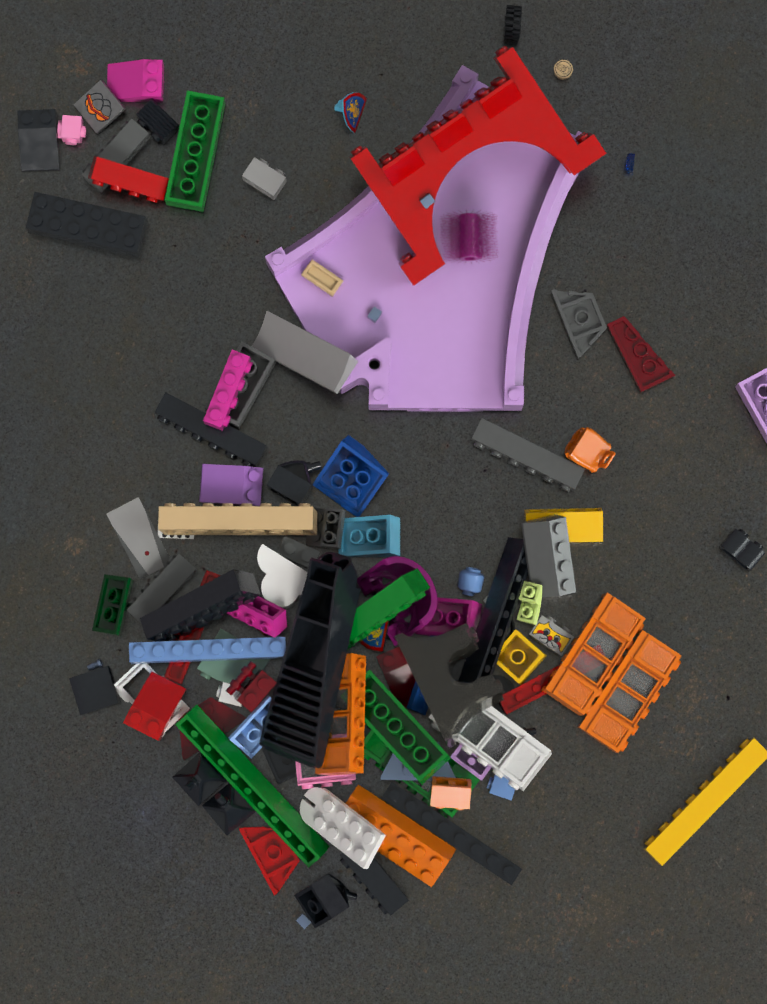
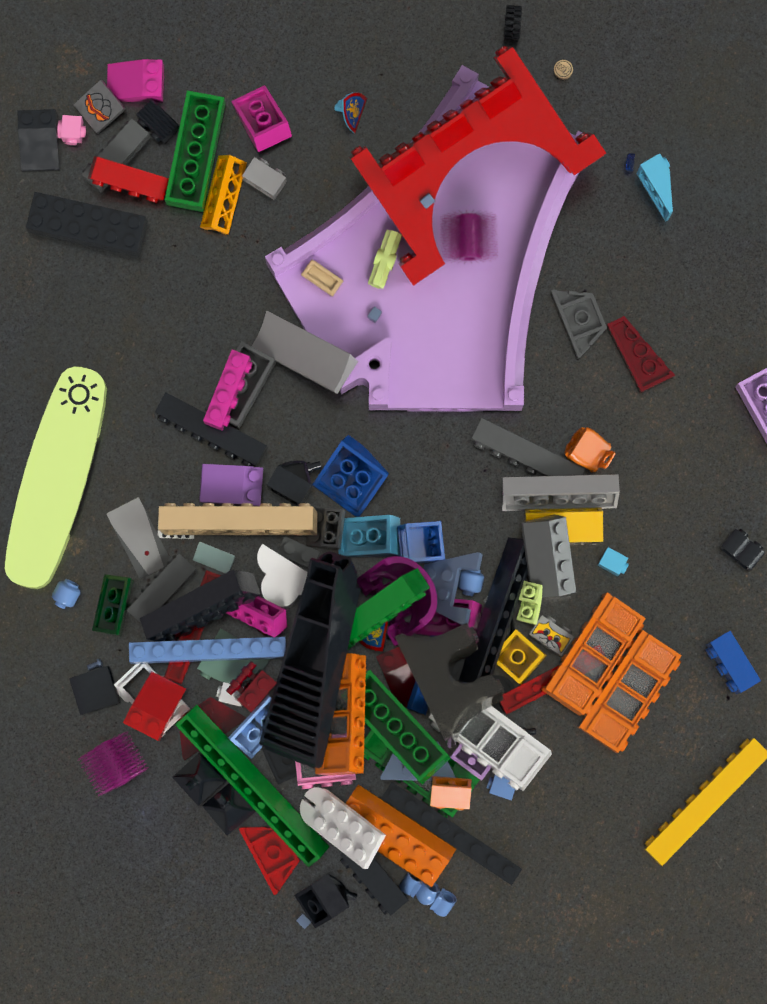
(55, 477): none -> yellowish green piece
(66, 593): none -> medium blue head
(112, 763): none -> magenta piece
(213, 557): none -> light aqua slope
(219, 192): none -> light orange fence
(262, 118): none -> dark pink slope
(385, 259): none -> yellowish green piece
(421, 541): none -> blue piece
(440, 901): none -> medium blue piece
(445, 577): none -> sand blue wing
(560, 492): none -> light grey arch
(613, 562): none -> medium azure brick
(656, 180): none -> medium azure slope
(732, 663): none -> blue brick

